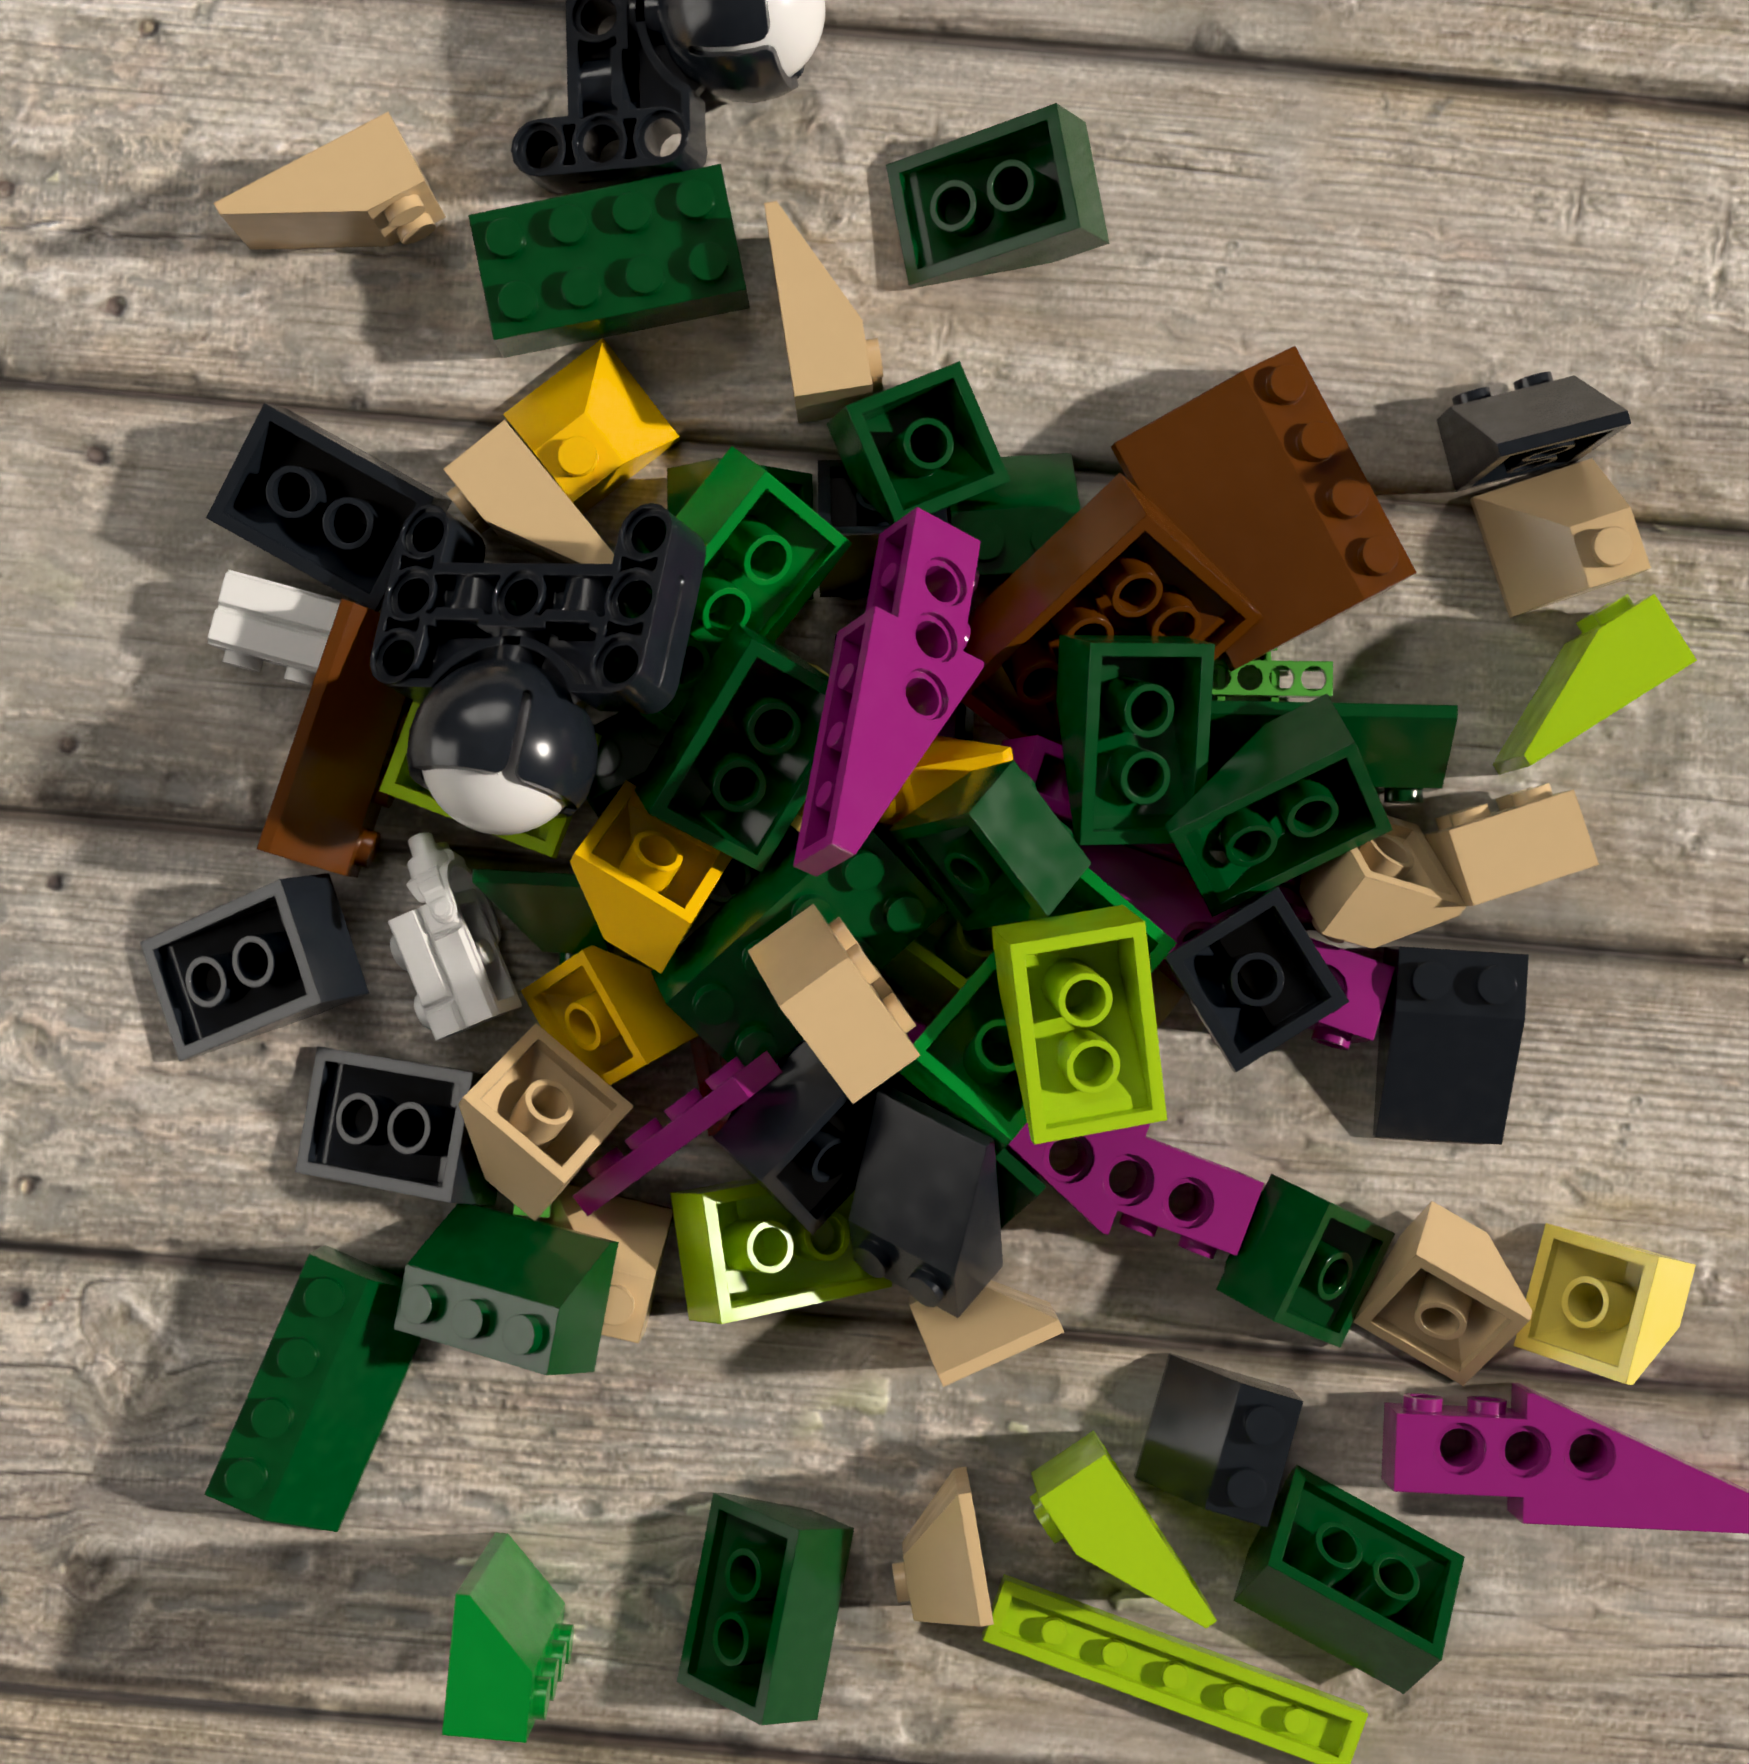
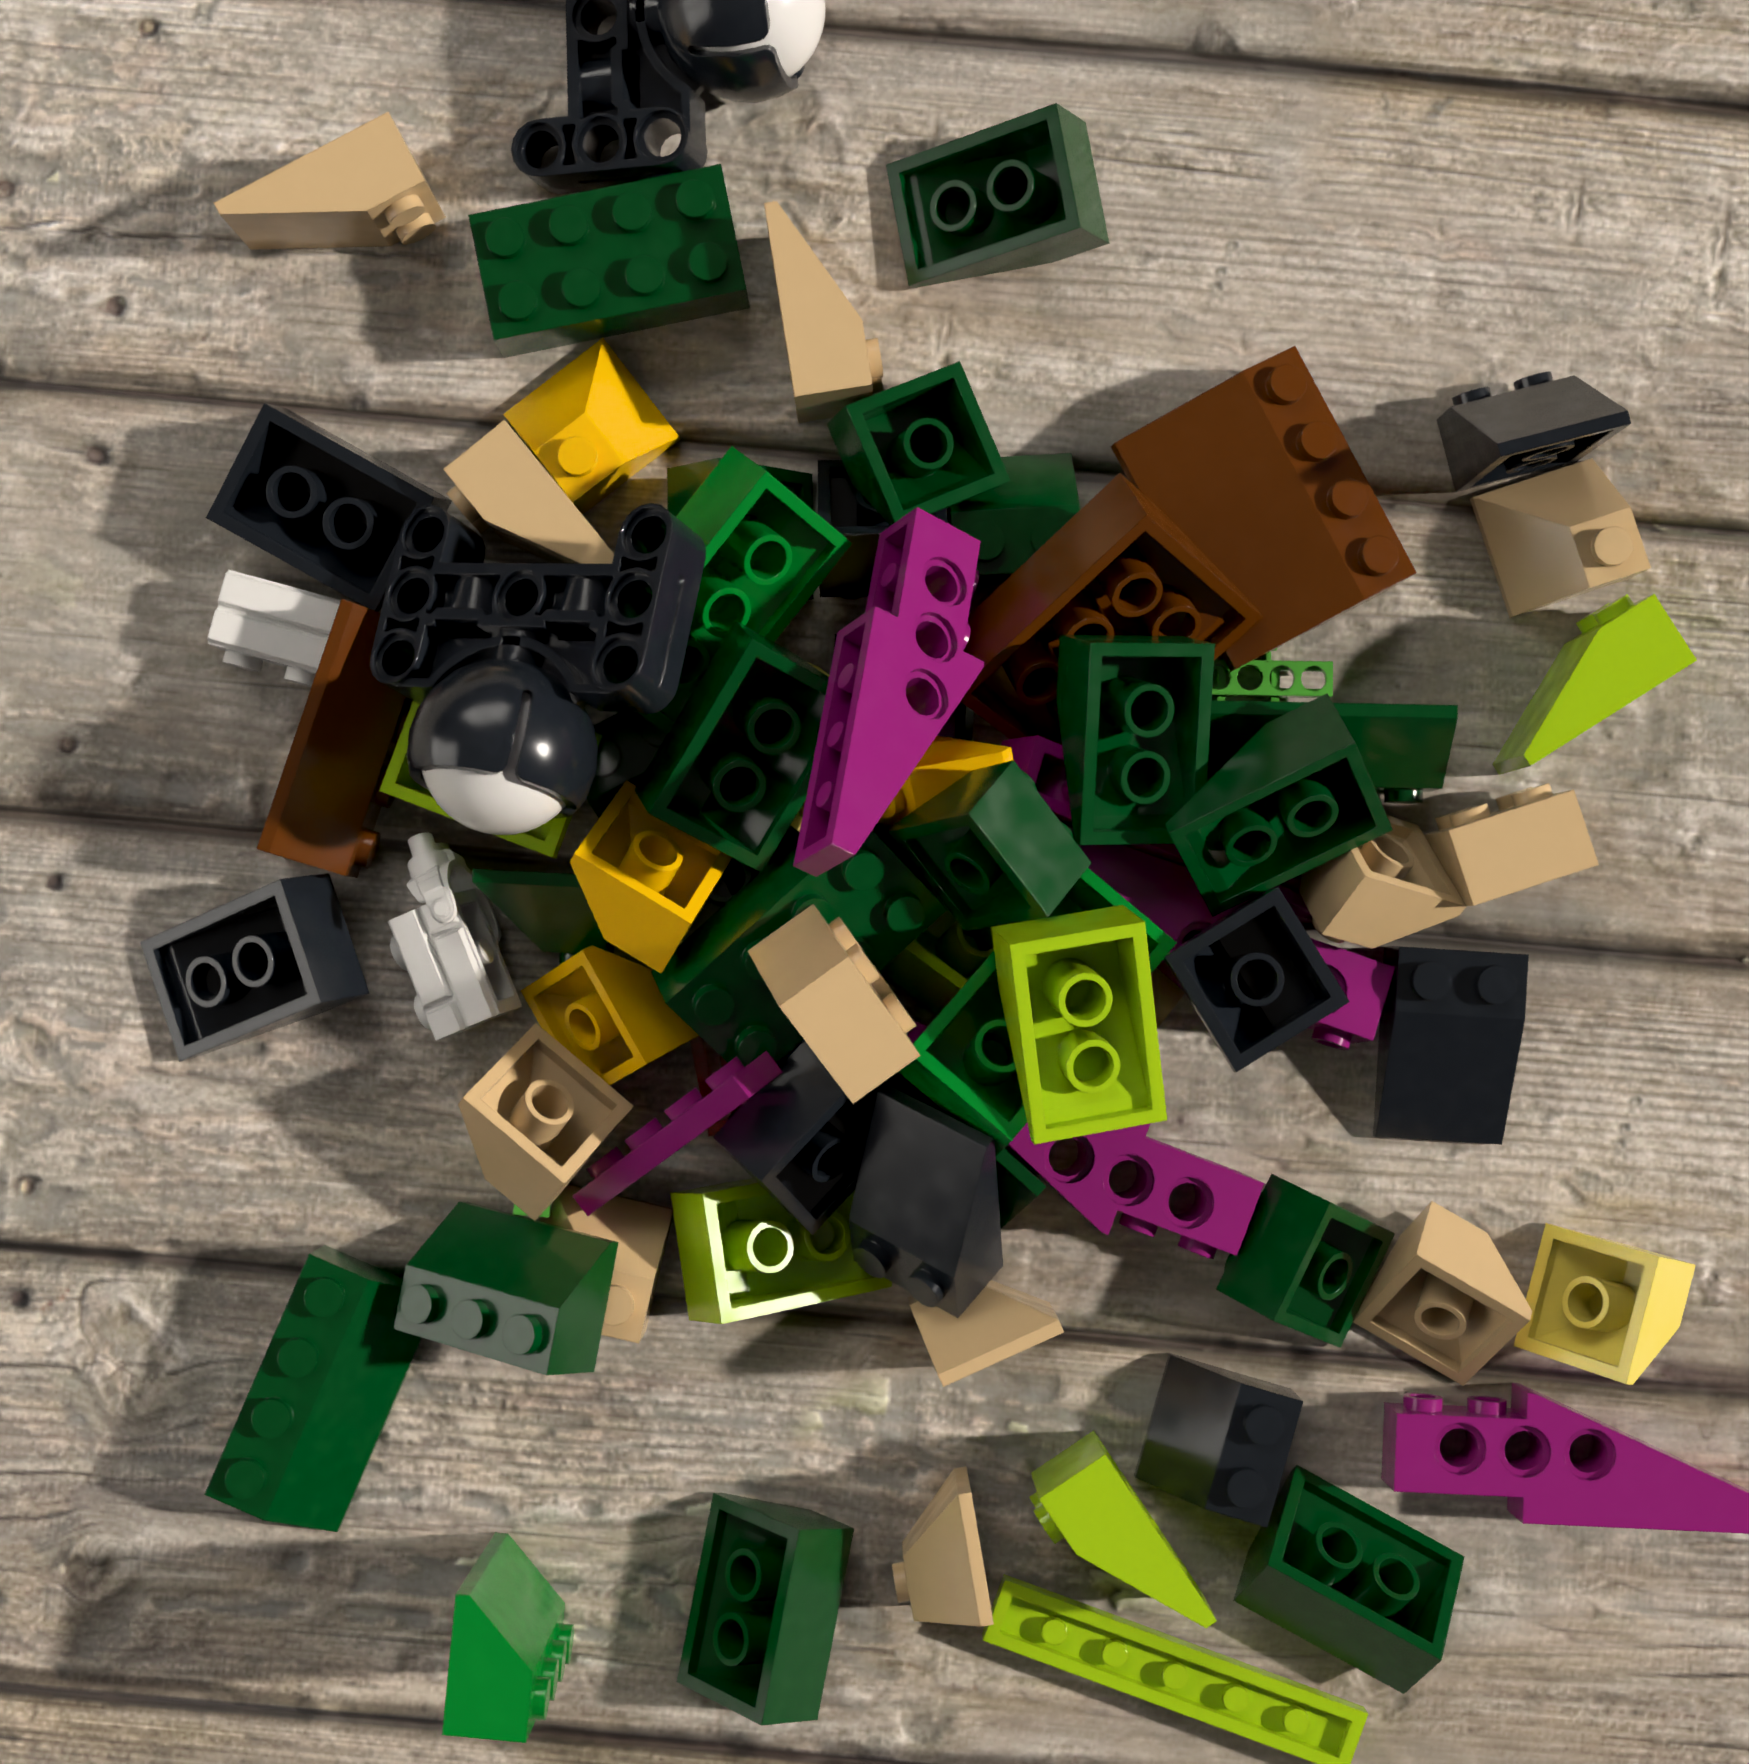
(391, 1127): black slope -> none

